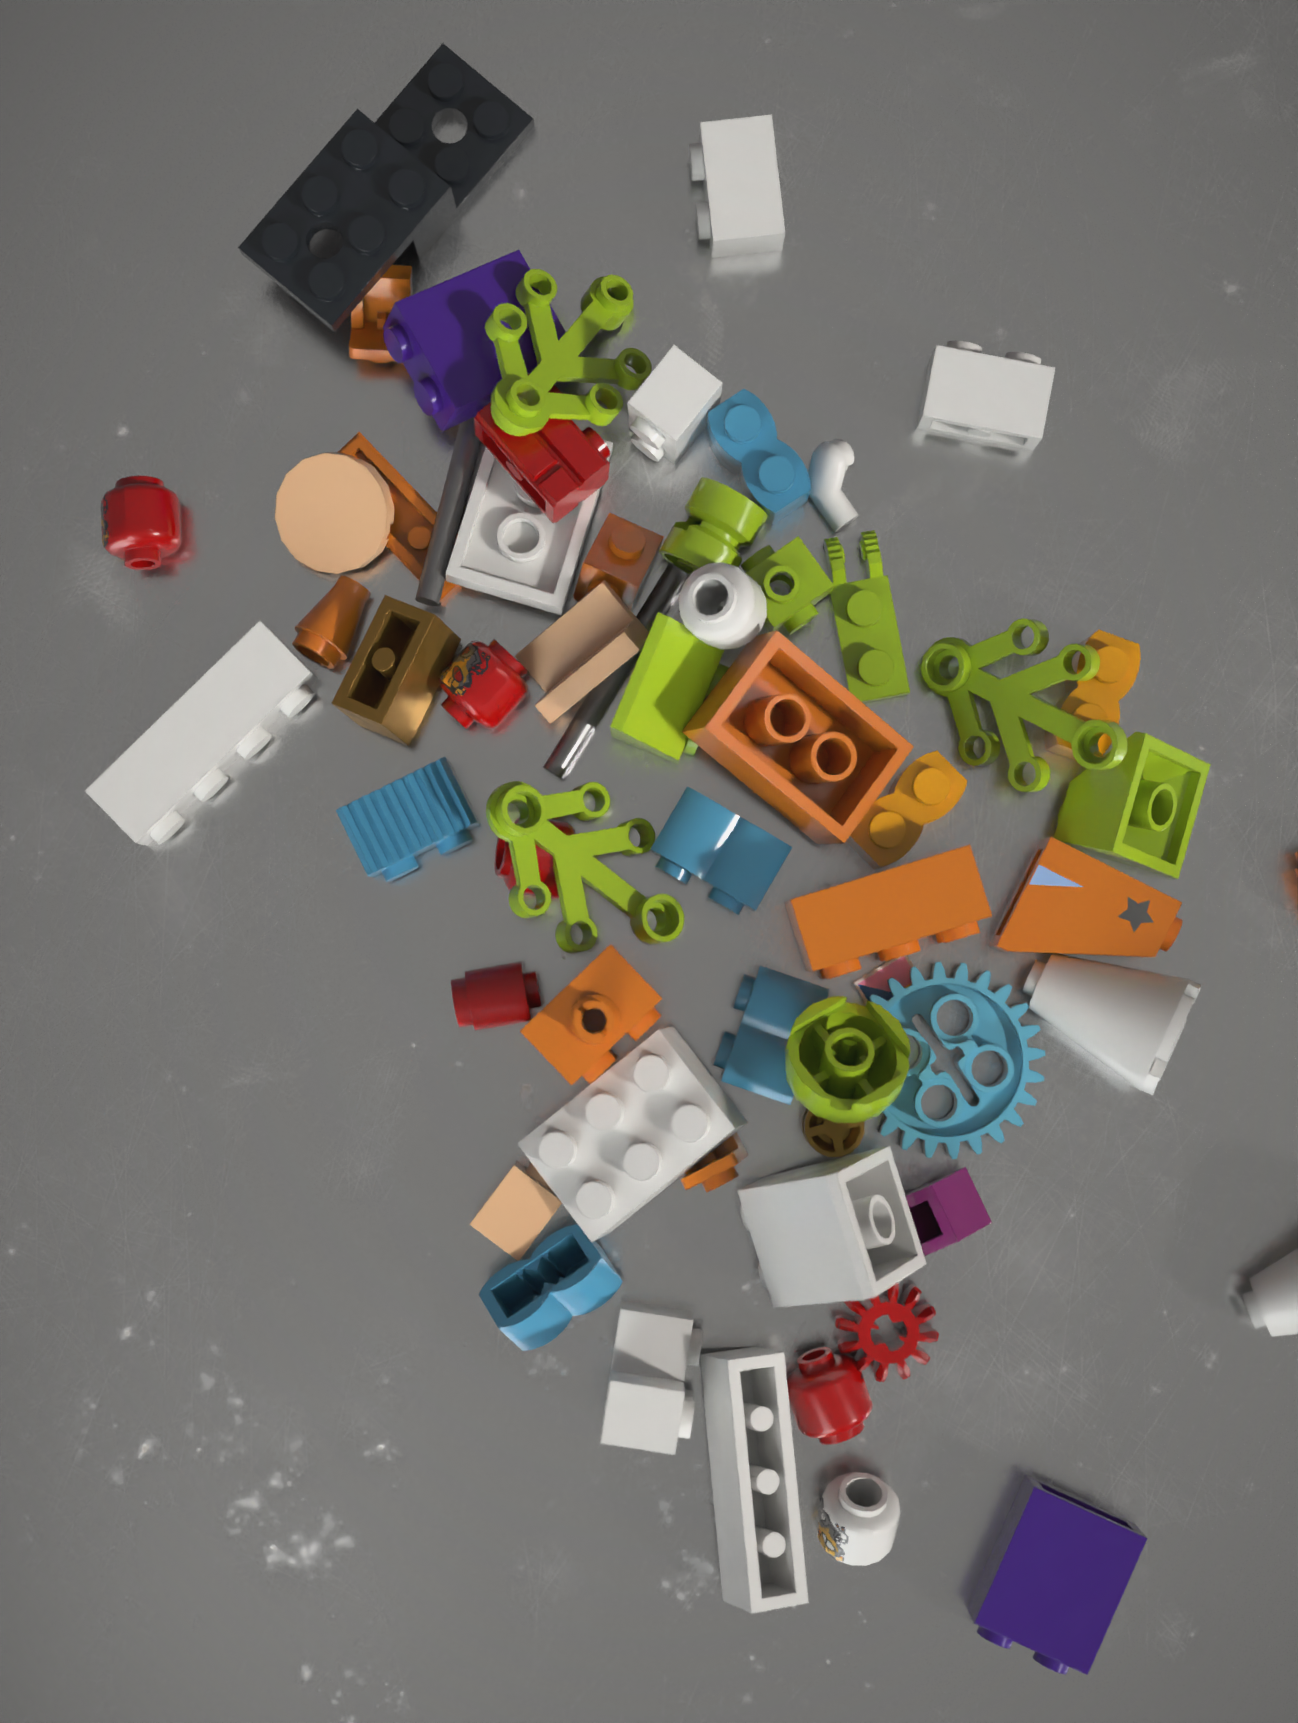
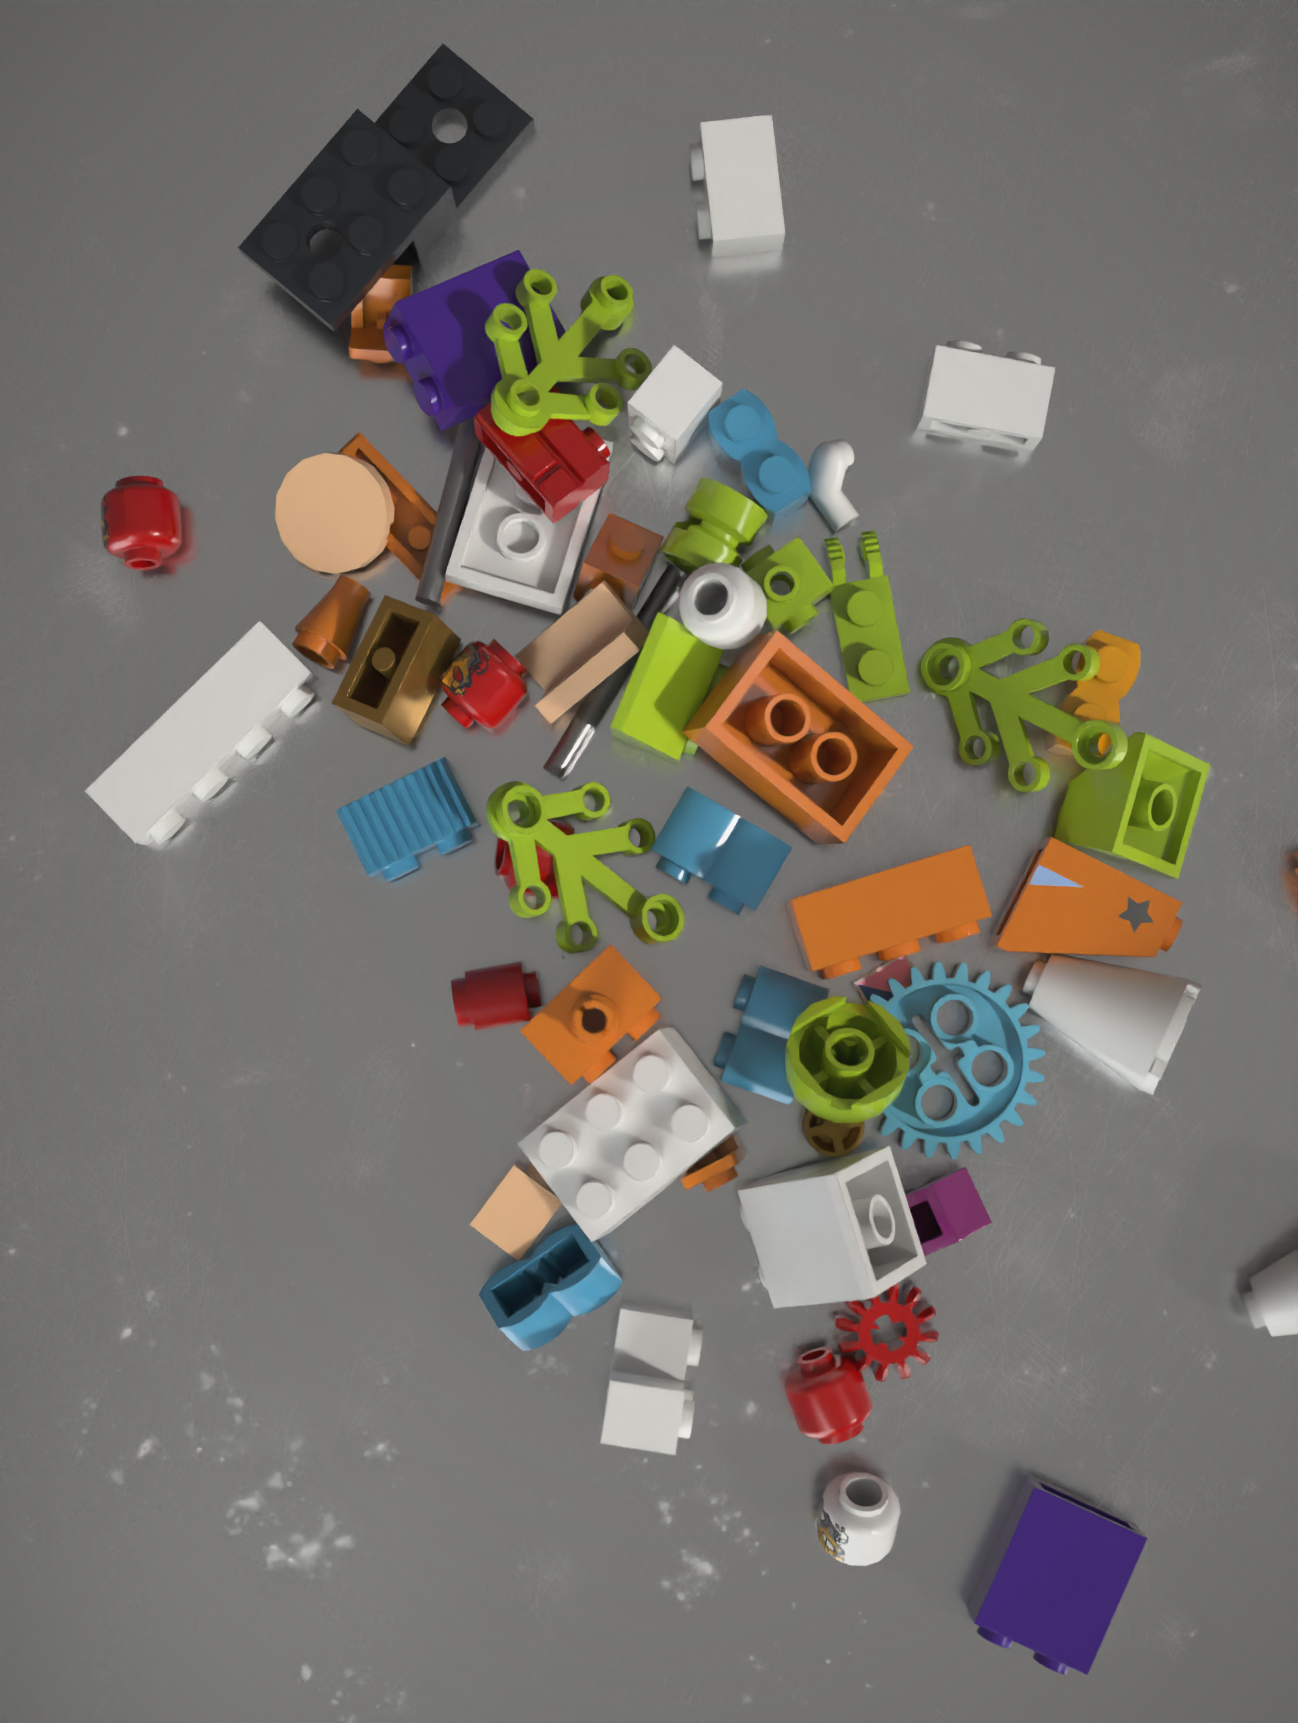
(754, 1479): white brick -> none
(916, 798): light orange brick -> none

